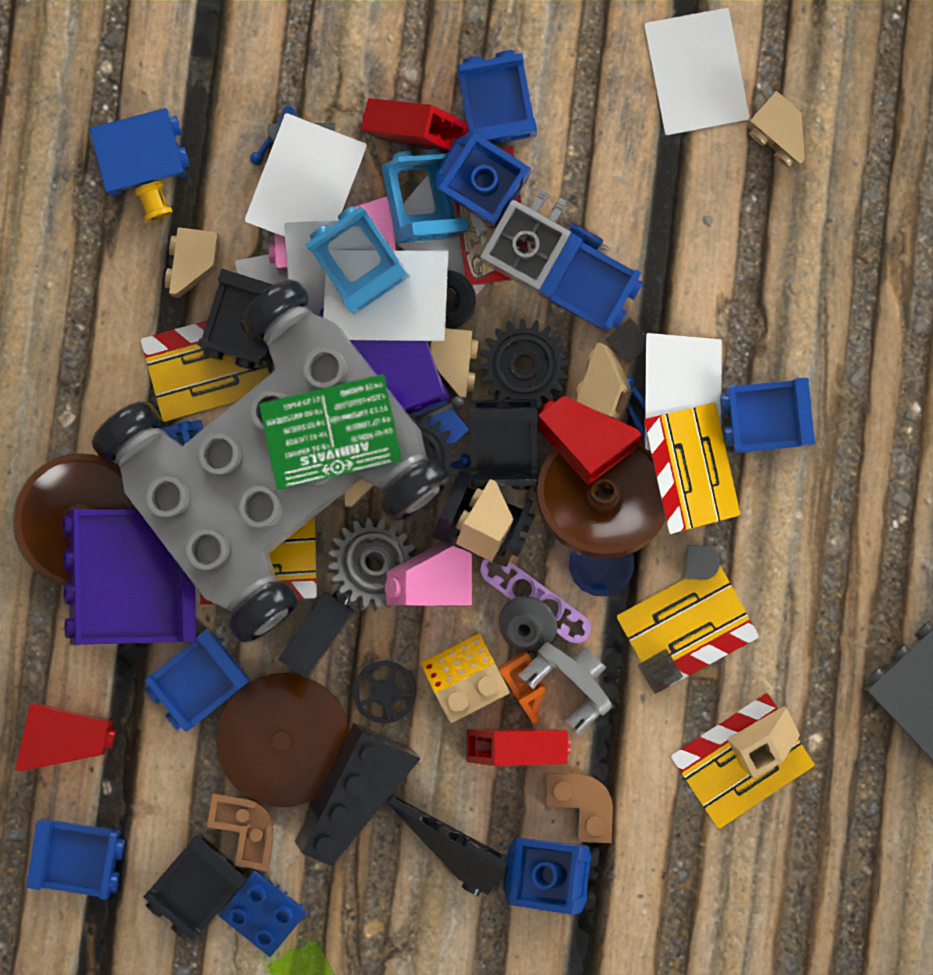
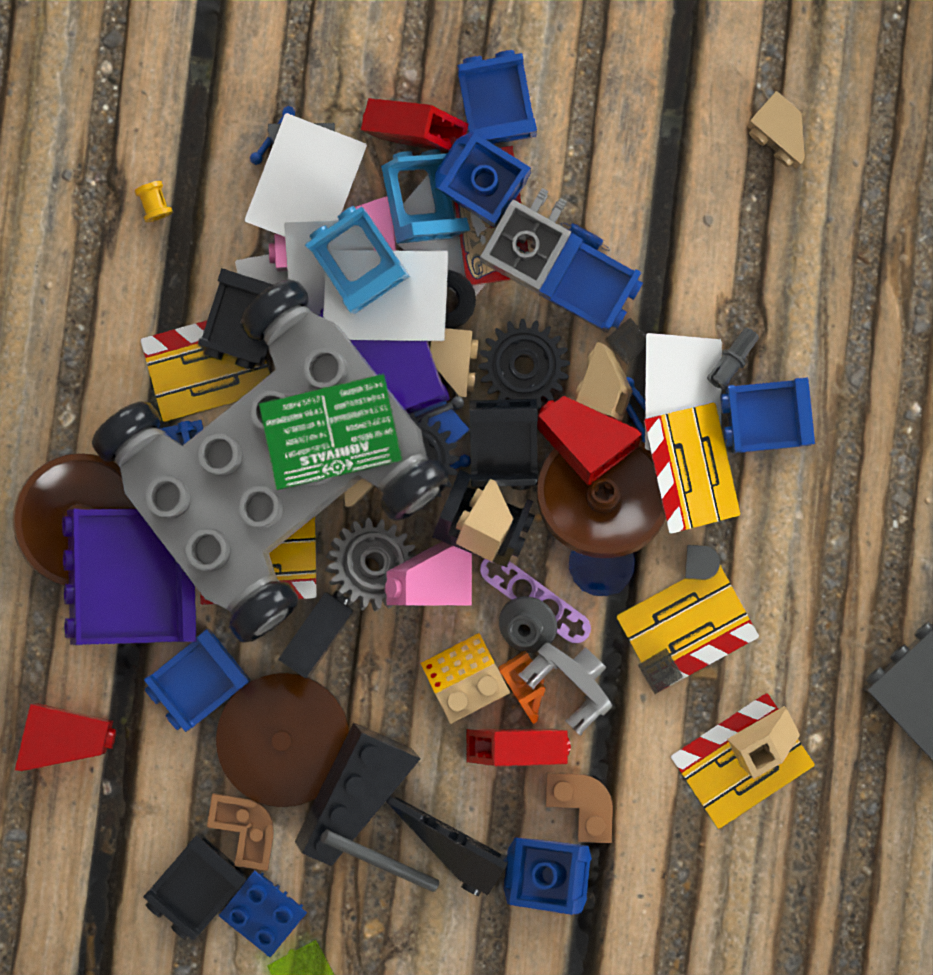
(75, 858): blue panel -> none
(139, 150): blue panel -> none
(194, 259): tan slope -> none
(379, 860): none -> dark grey bar
(384, 692): black wheel -> none
(697, 71): white sticker -> none
(733, 359): none -> dark grey axle

